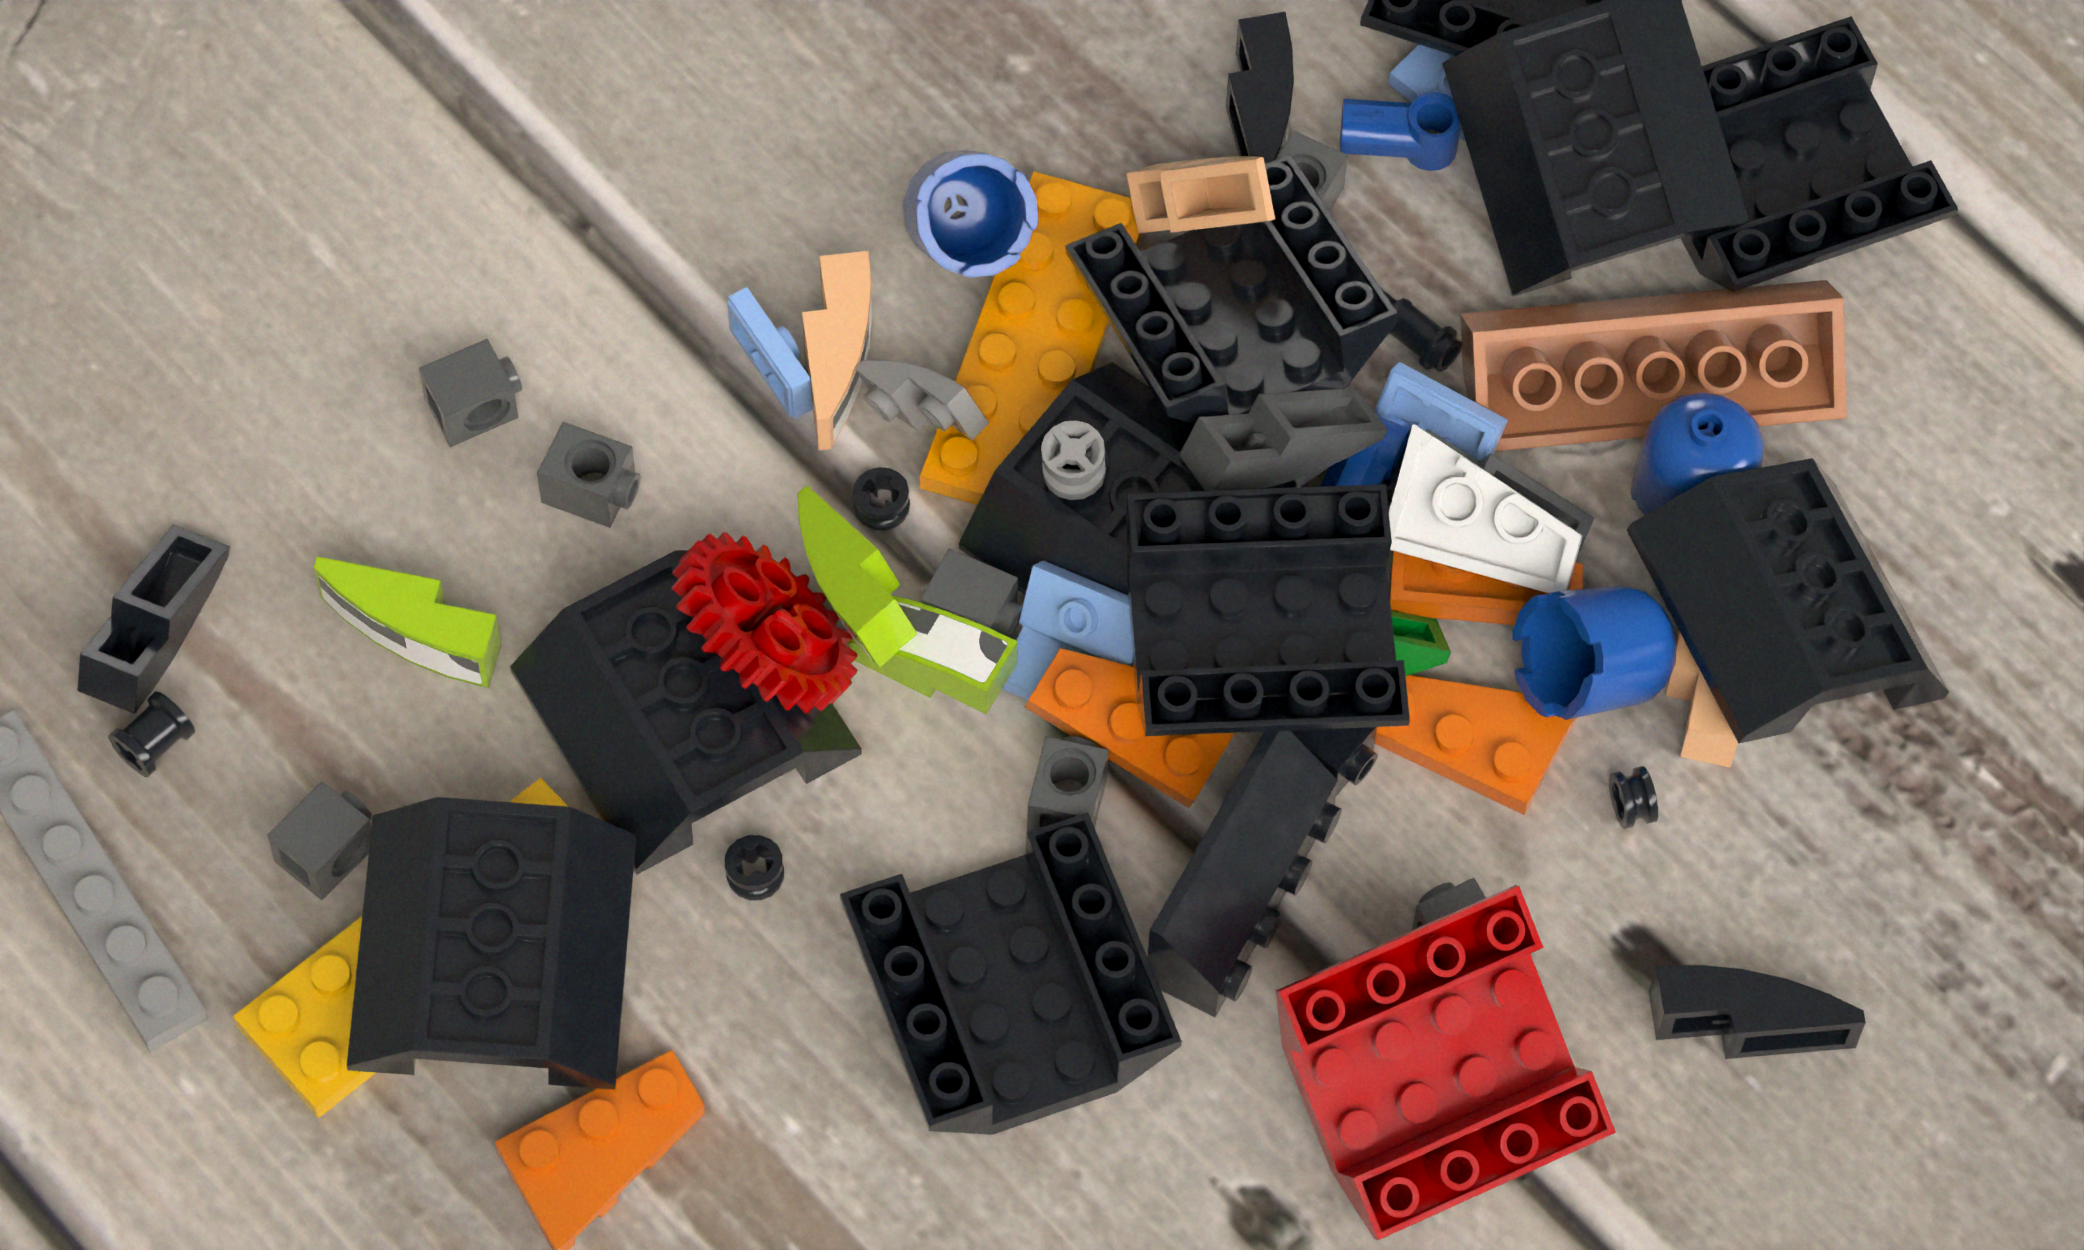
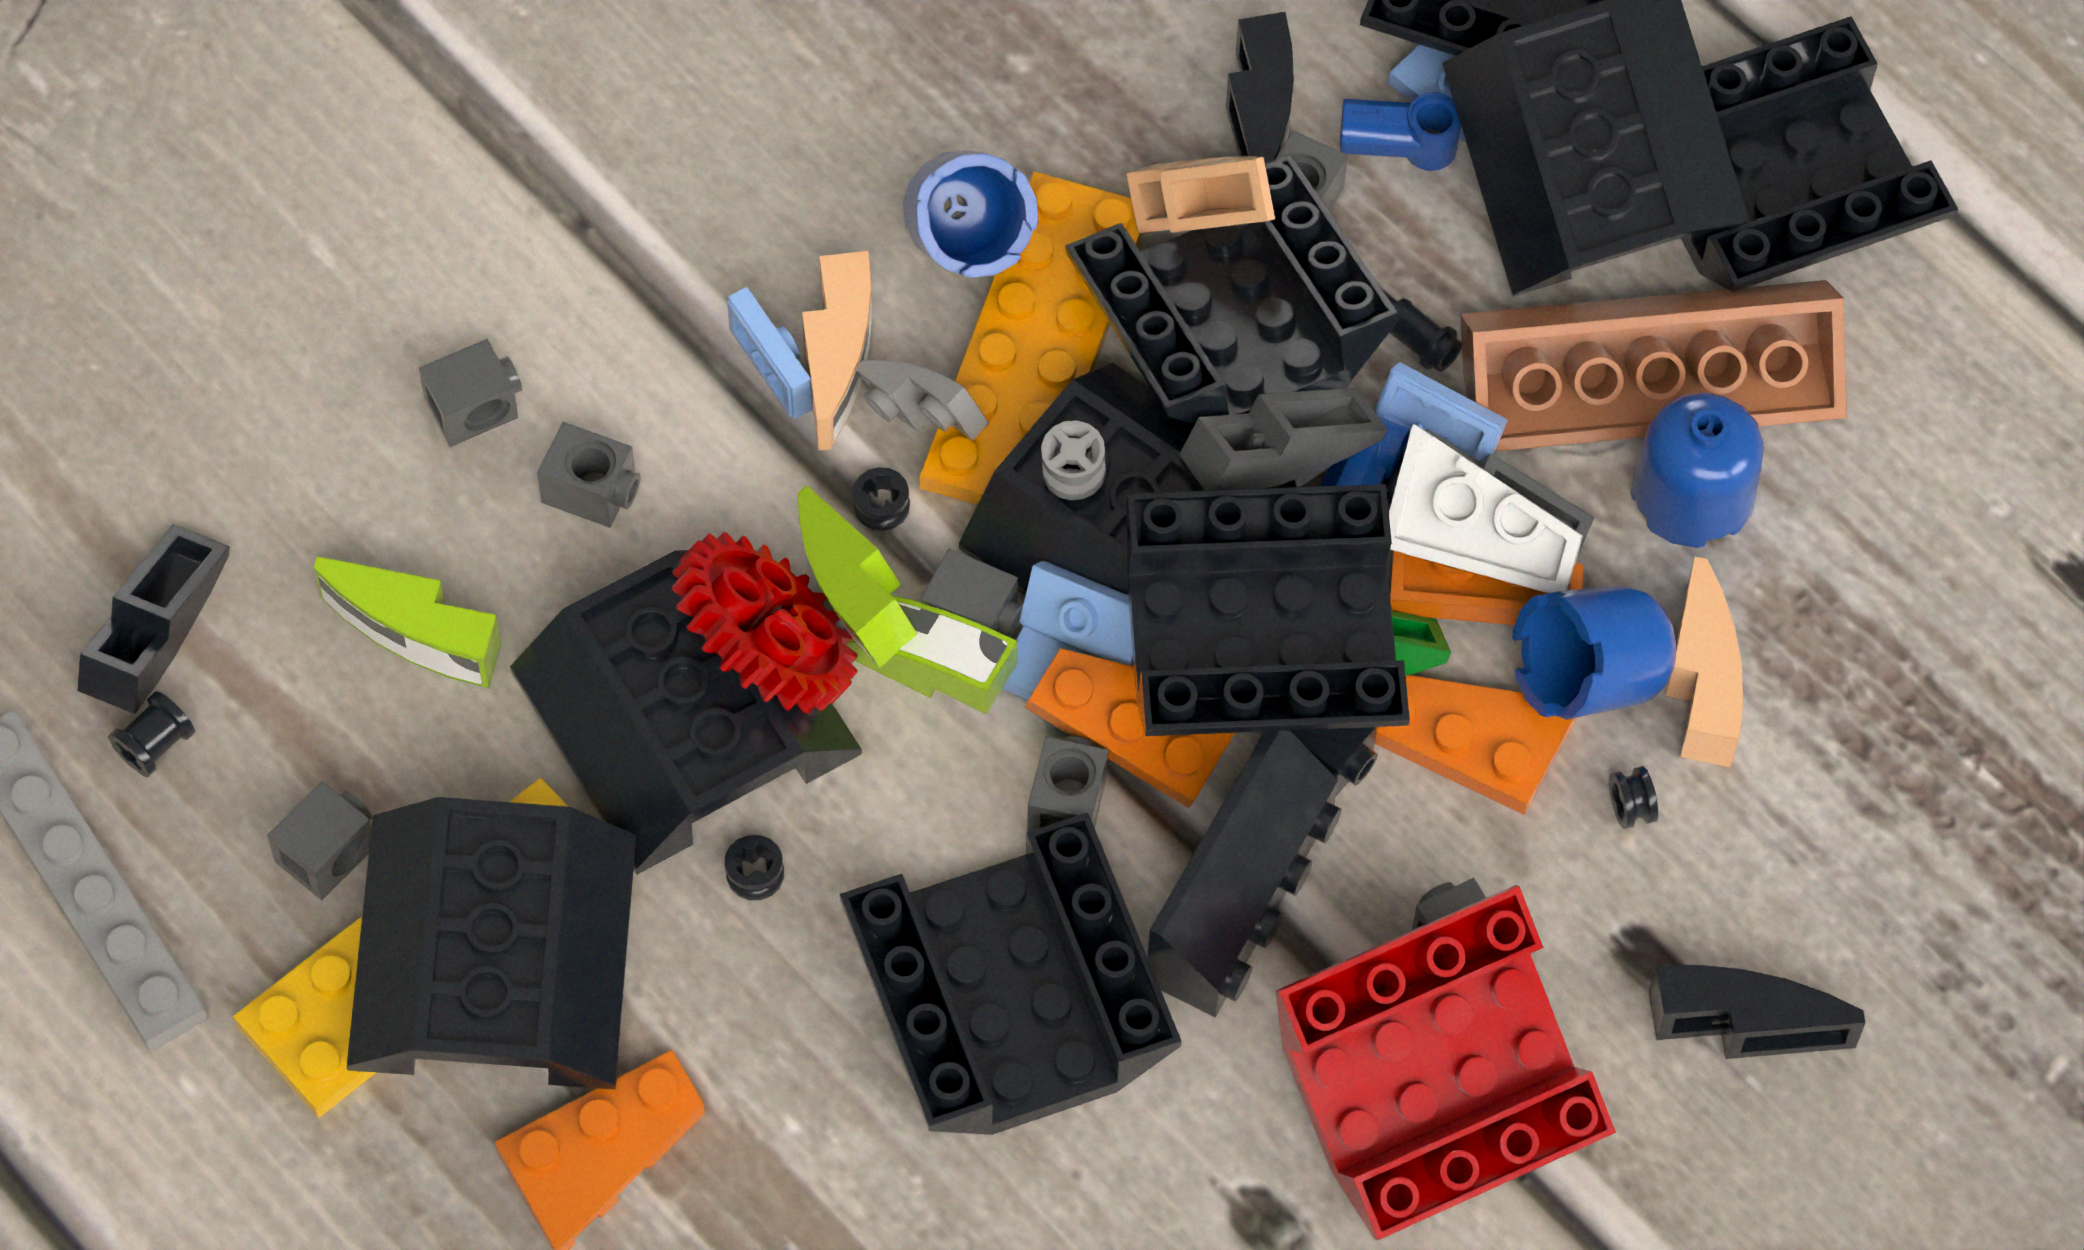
(1781, 598): black slope -> none

